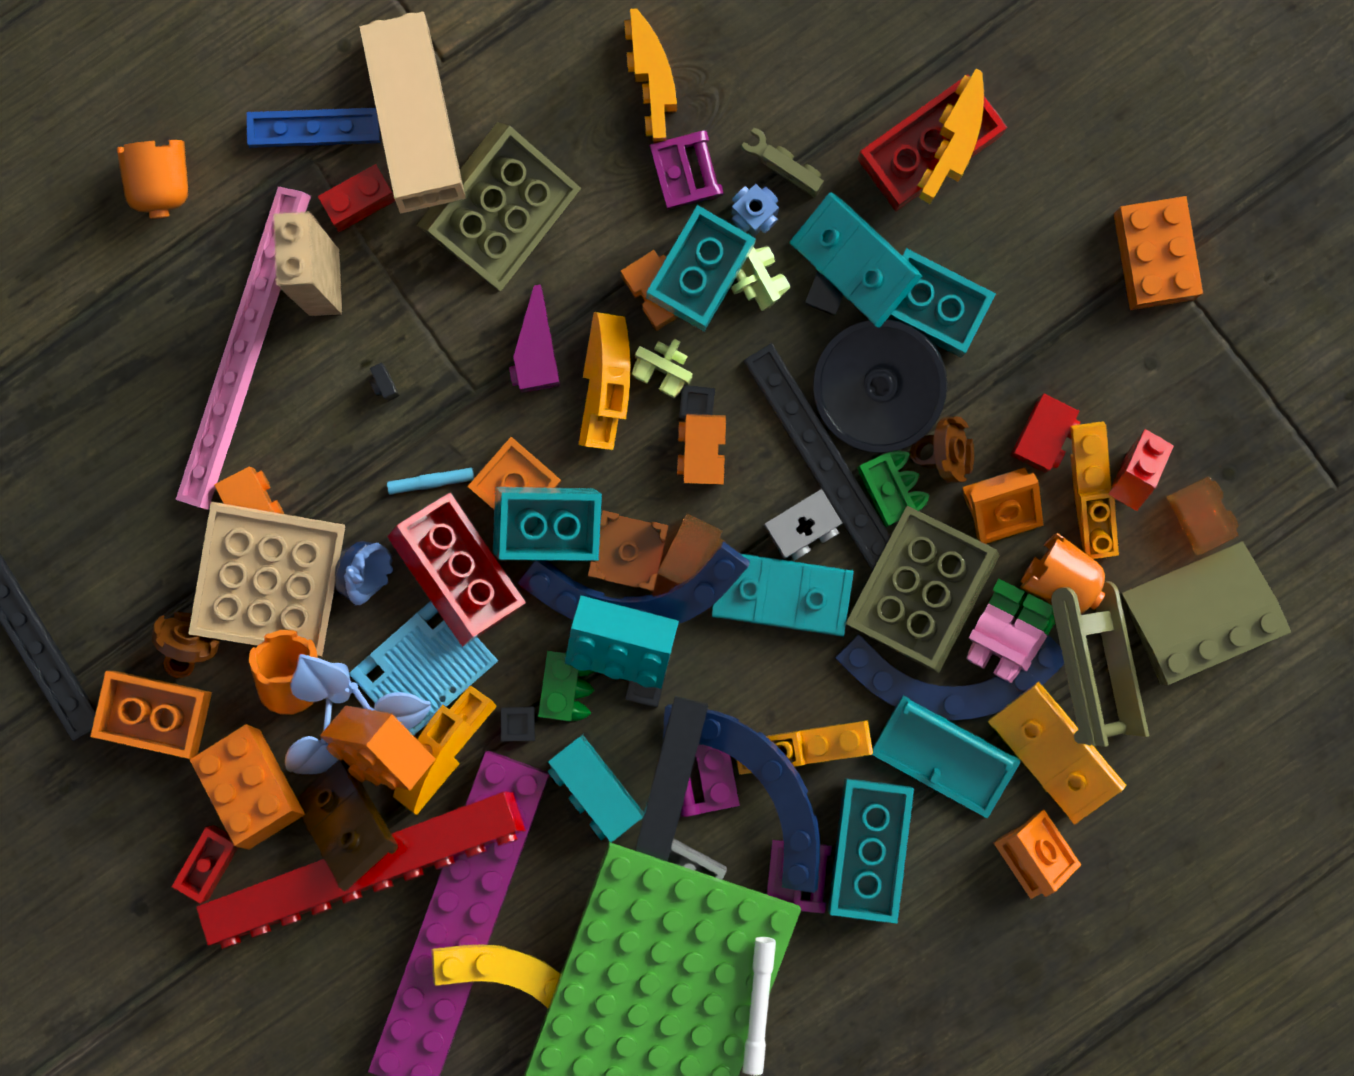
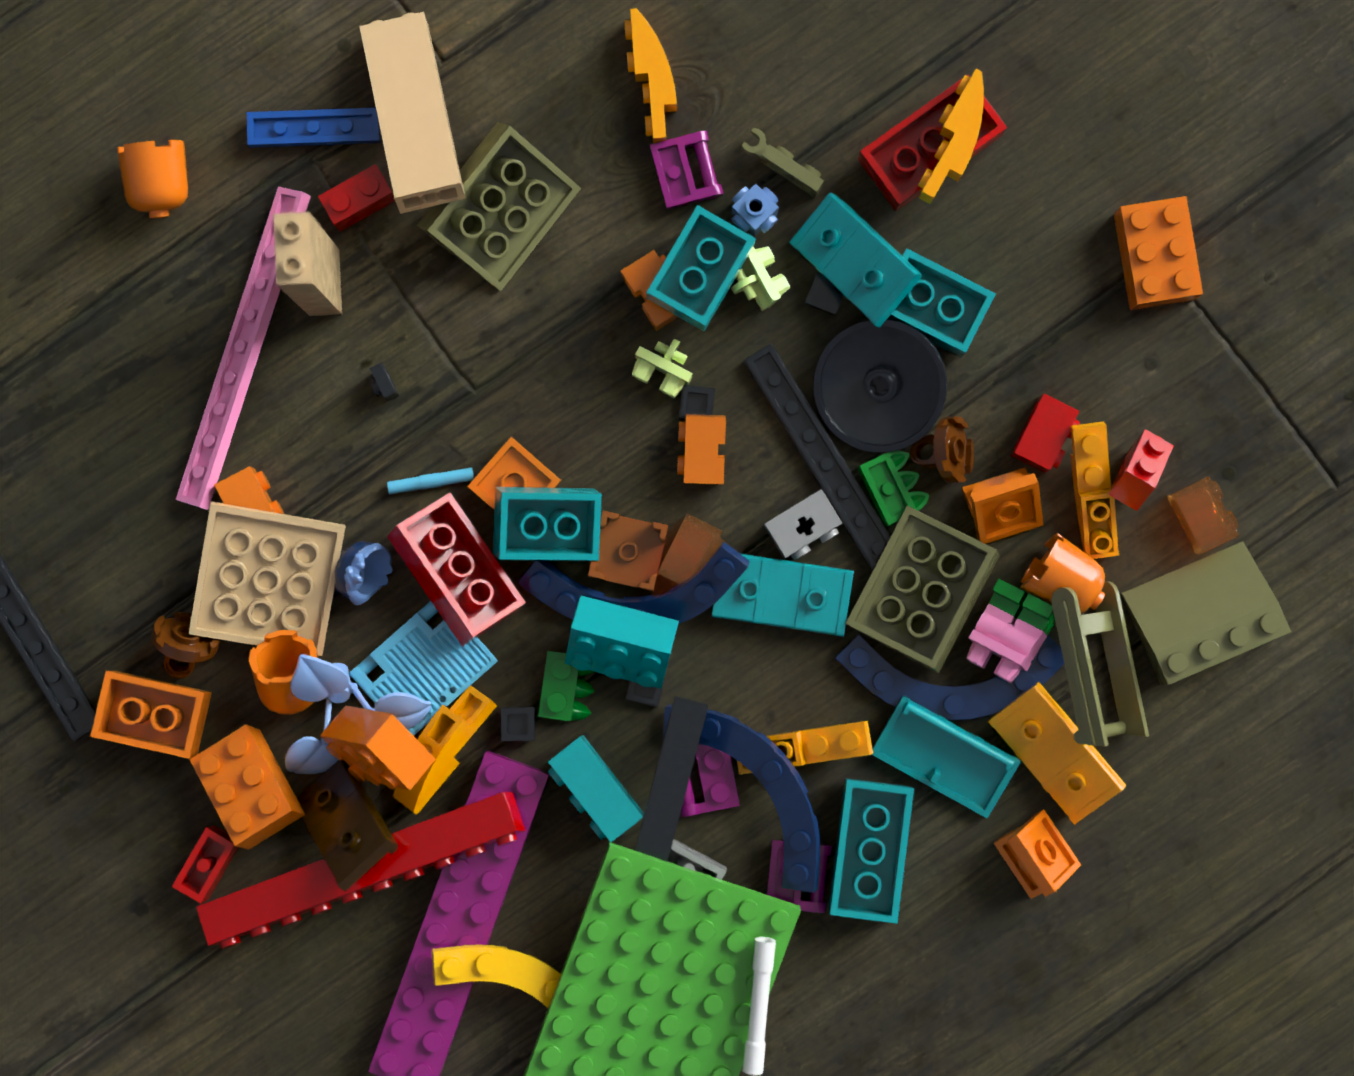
(534, 353): magenta slope -> none
(609, 382): light orange slope -> none

